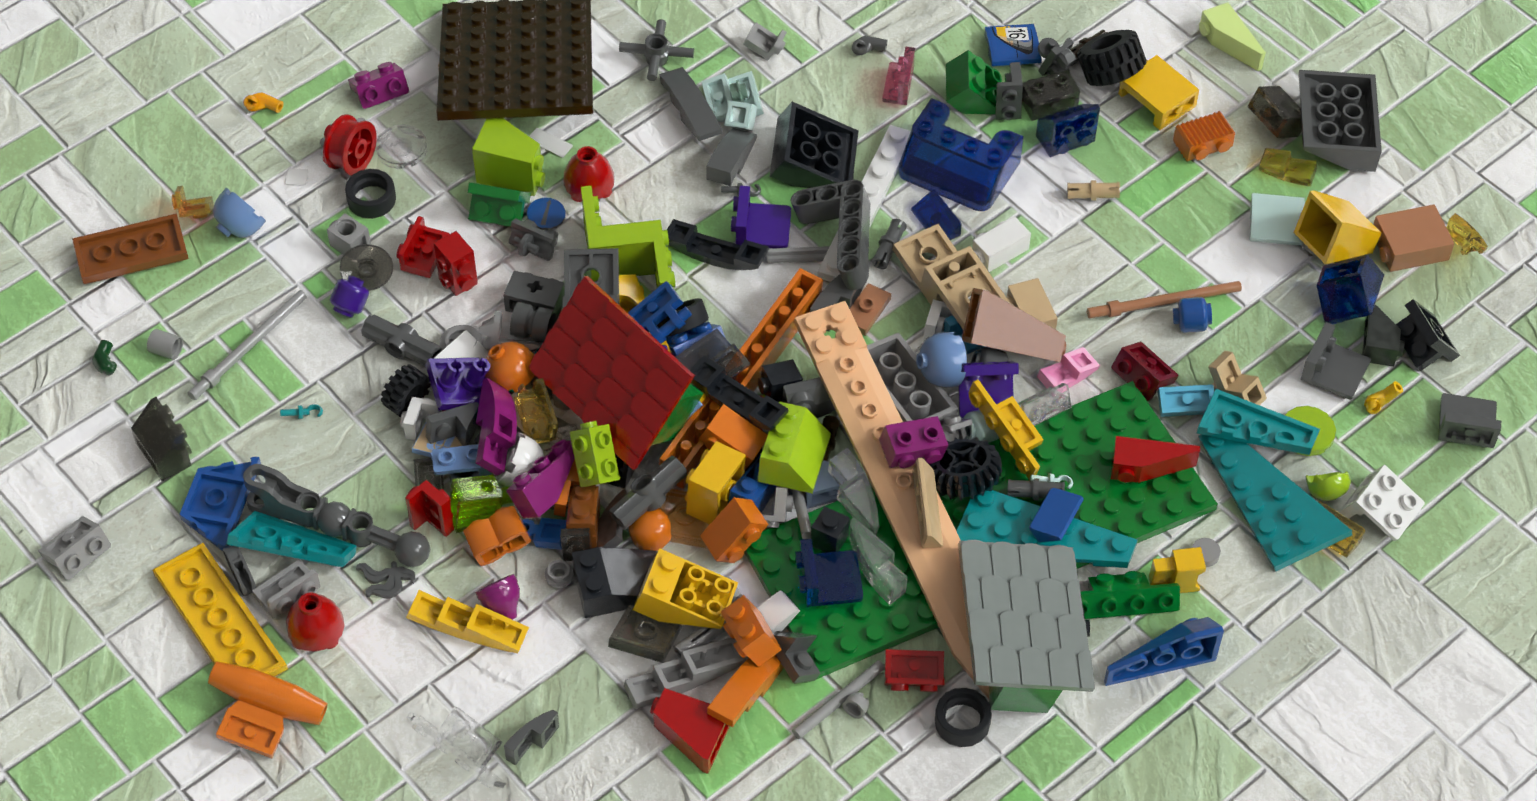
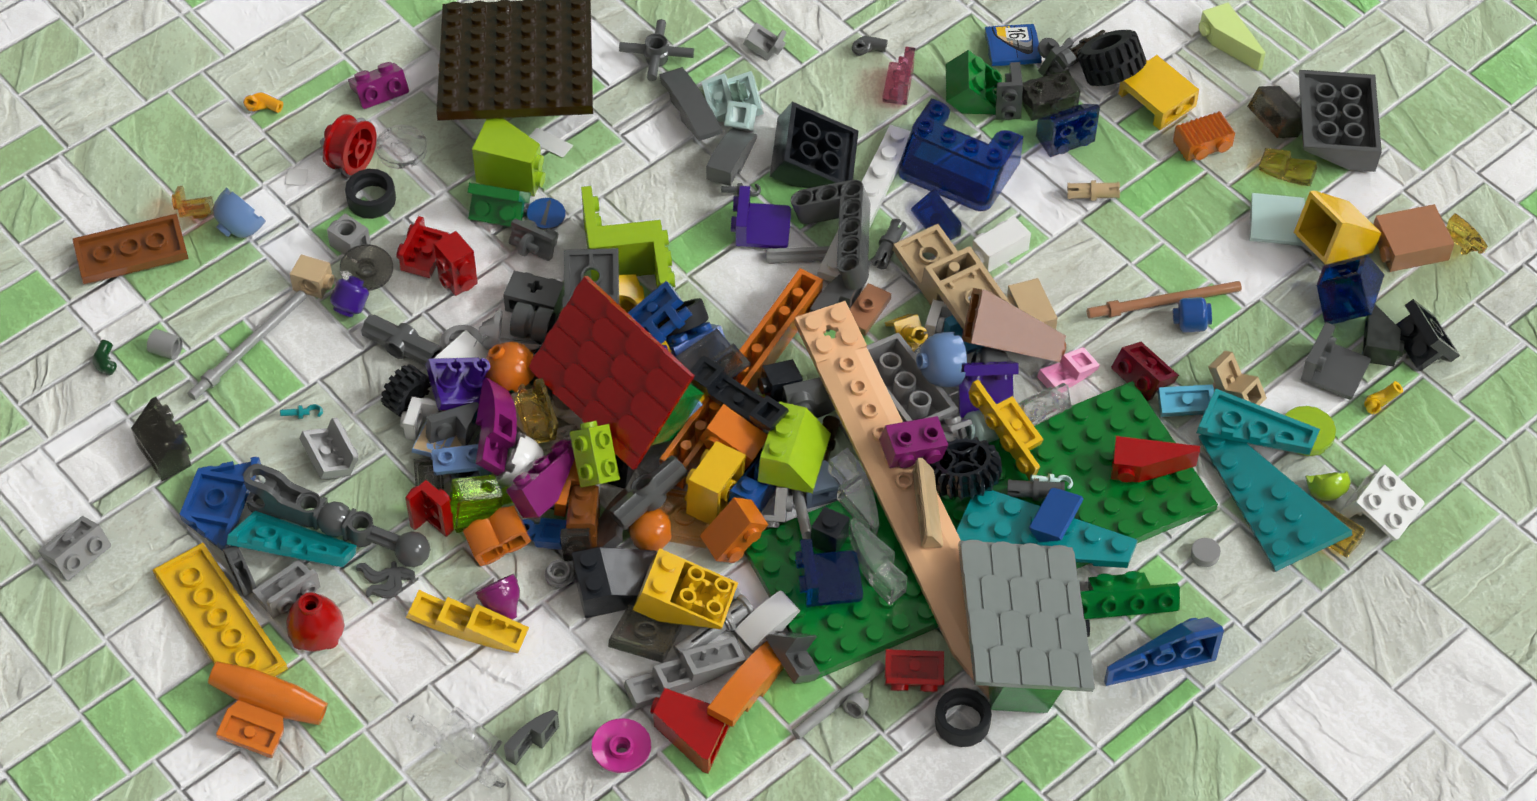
(312, 276): none -> tan brick
(330, 450): none -> light grey bracket
(588, 169): red piece -> none
(621, 734): none -> dark pink dish
(714, 251): black slope -> none
(750, 630): orange brick -> none
(910, 329): none -> yellow bracket
(1180, 568): yellow piece -> none
(1468, 420): dark grey bracket -> none

